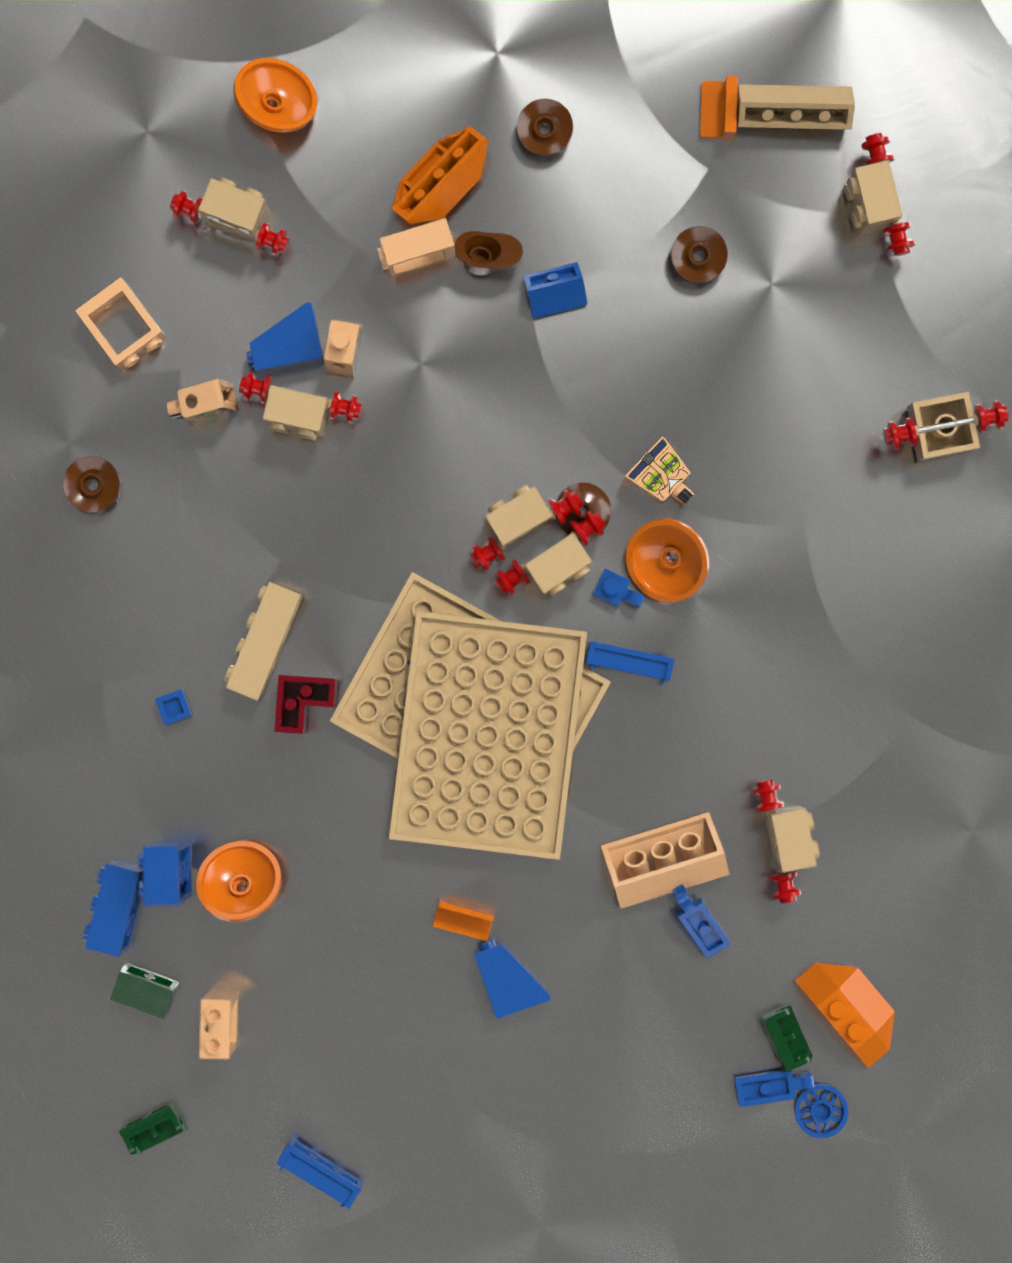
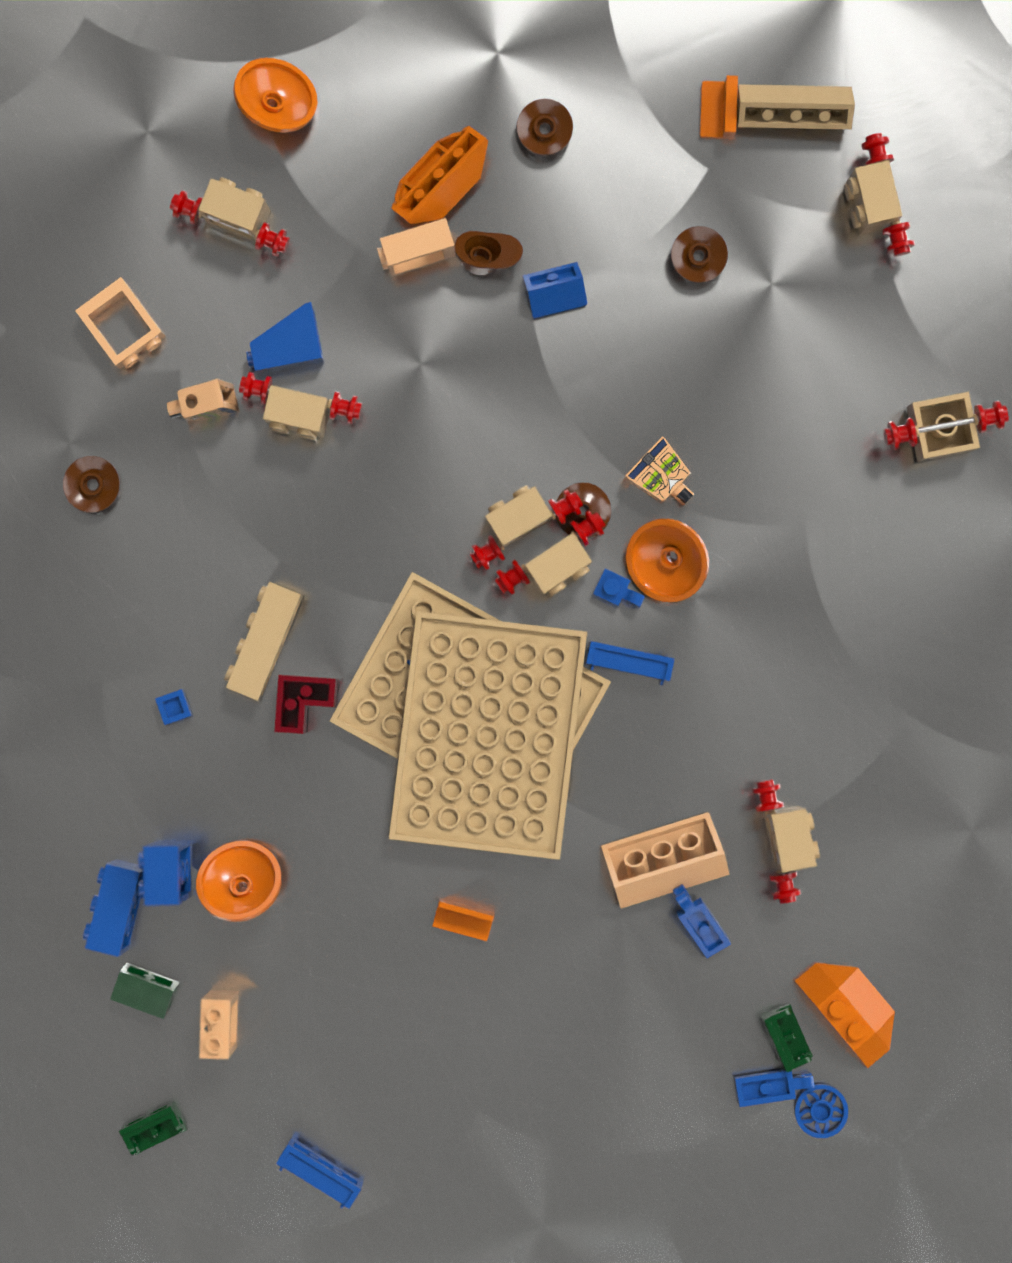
(342, 347): light nougat torso -> none
(508, 980): blue slope -> none

